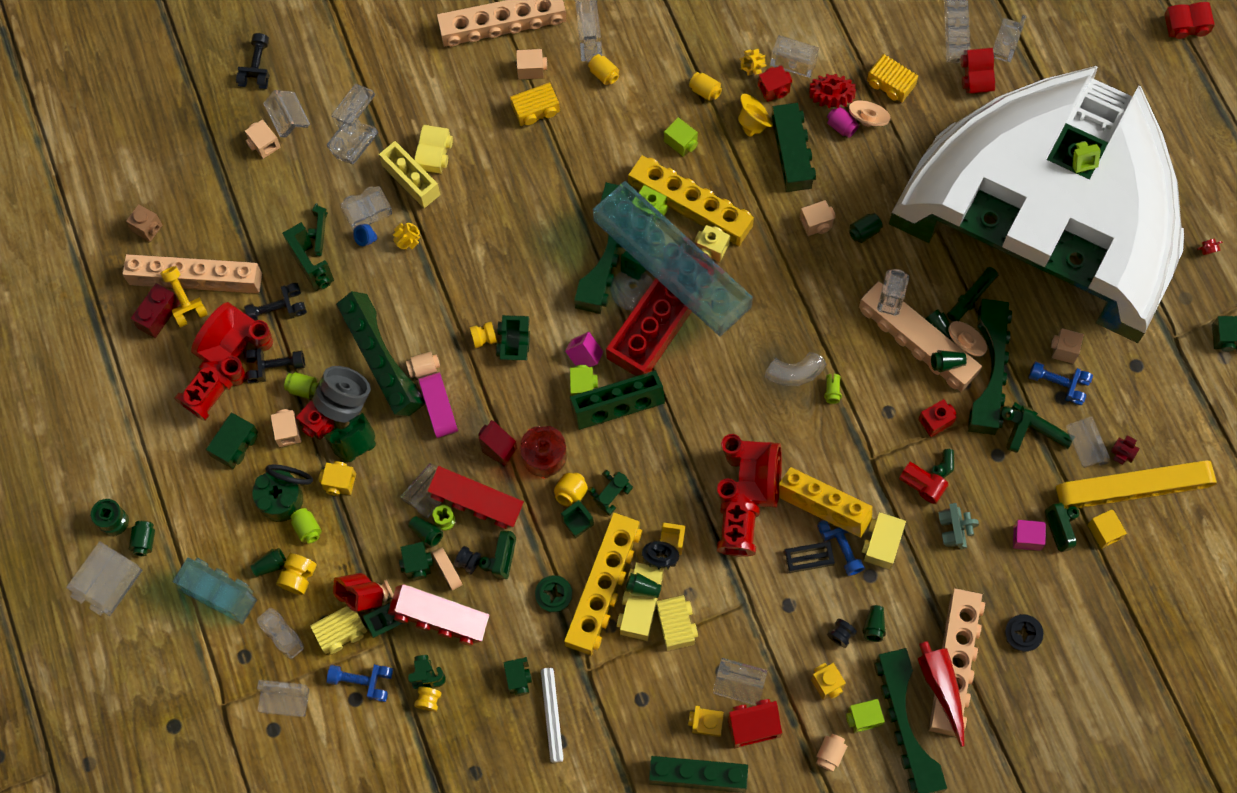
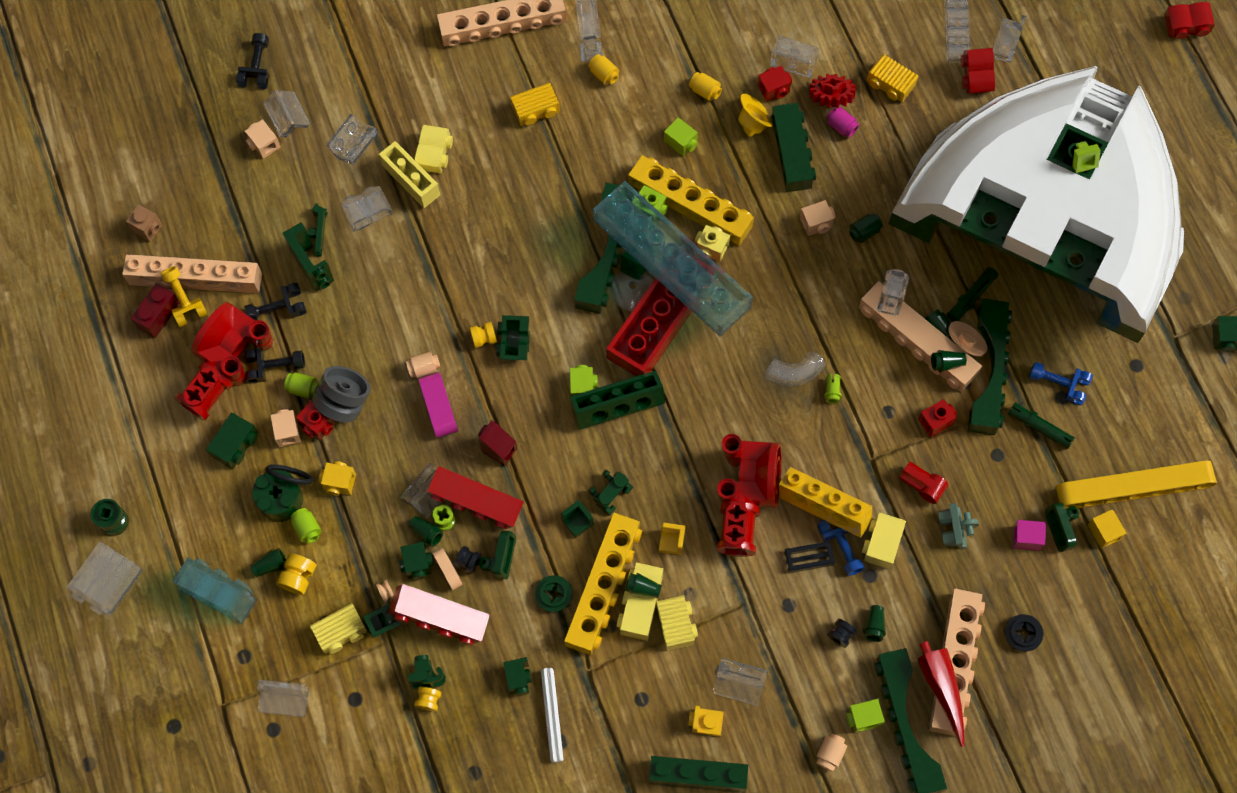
(142, 538): dark green brick -> none
(282, 635): clear brick -> none
(335, 675): blue bar -> none
(352, 105): clear panel -> none
(353, 439): dark green cylinder -> none
(358, 592): red brick -> none
(364, 235): blue tile -> none
(396, 386): dark green arch -> none
(406, 236): yellow gear -> none
(531, 64): light nougat brick -> none
(543, 439): clear red brick -> none
(570, 489): yellow head -> none
(584, 350): dark pink panel -> none
(658, 549): black gear -> none
(752, 62): yellow gear -> none
(754, 723): red slope -> none
(828, 681): yellow brick -> none
(869, 113): light nougat dish -> none
(947, 466): dark green arm -> none
(1022, 419): dark green piece -> none
(1066, 345): light nougat brick -> none
(1088, 442): clear panel -> none
(1125, 450): dark red gear -> none
(1210, 246): red plate -> none

